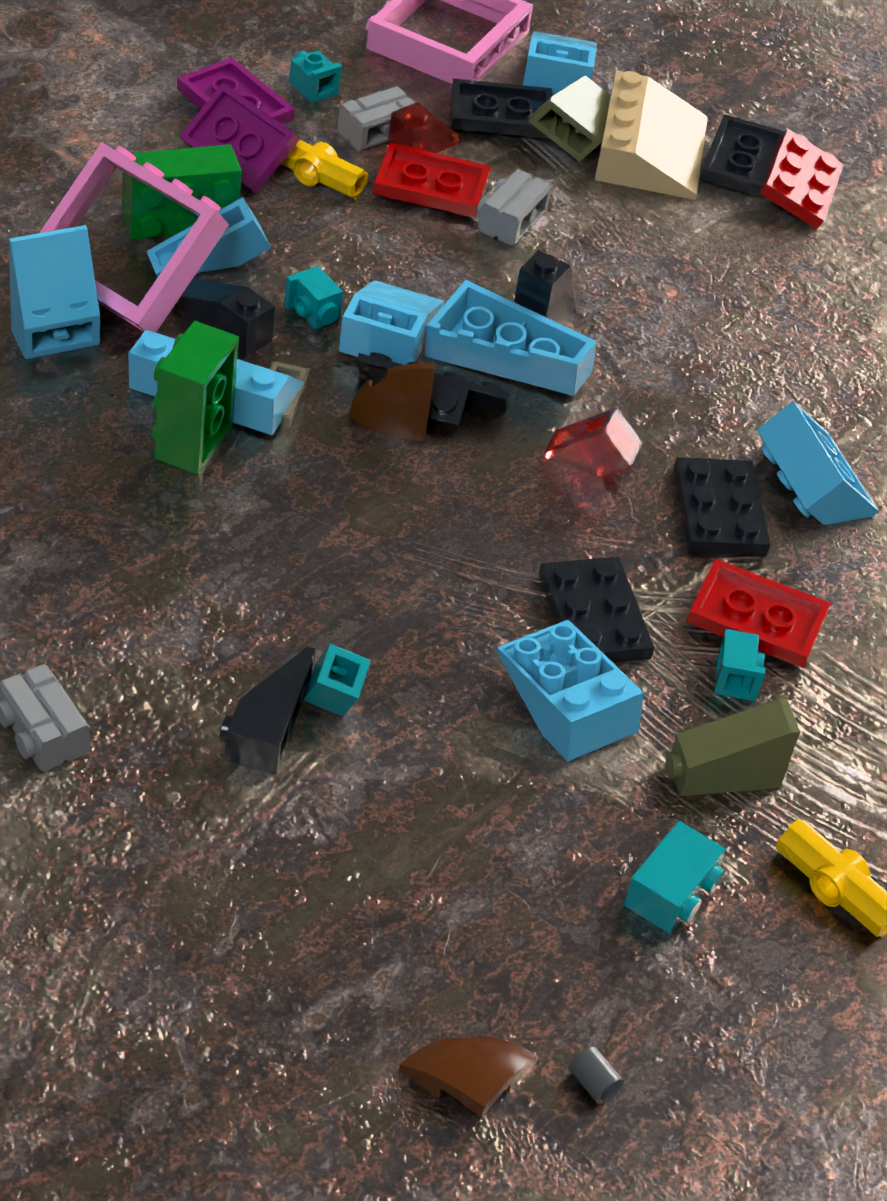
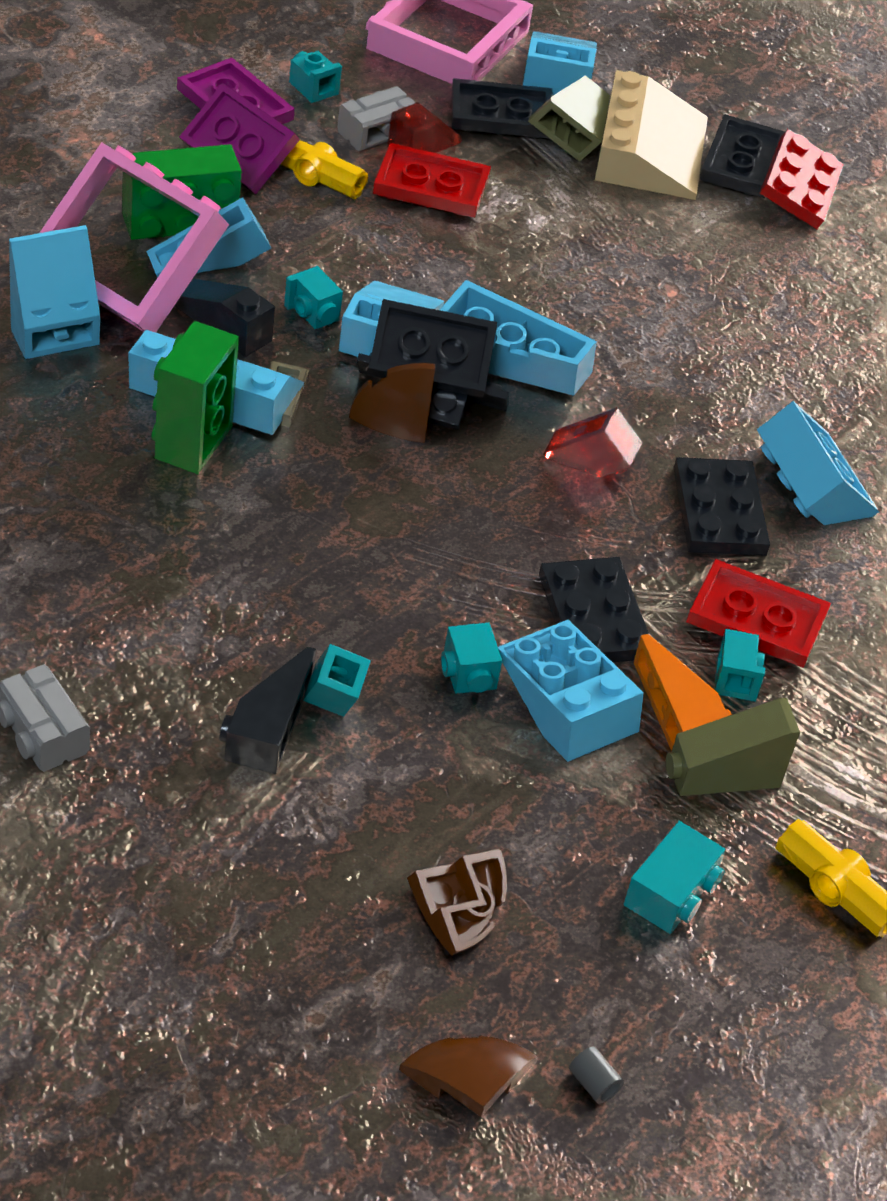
(452, 341): none -> black plate
(461, 898): none -> reddish brown brick
(471, 658): none -> teal brick
(513, 206): light grey brick -> none
(547, 288): black slope -> none
(675, 691): none -> orange slope

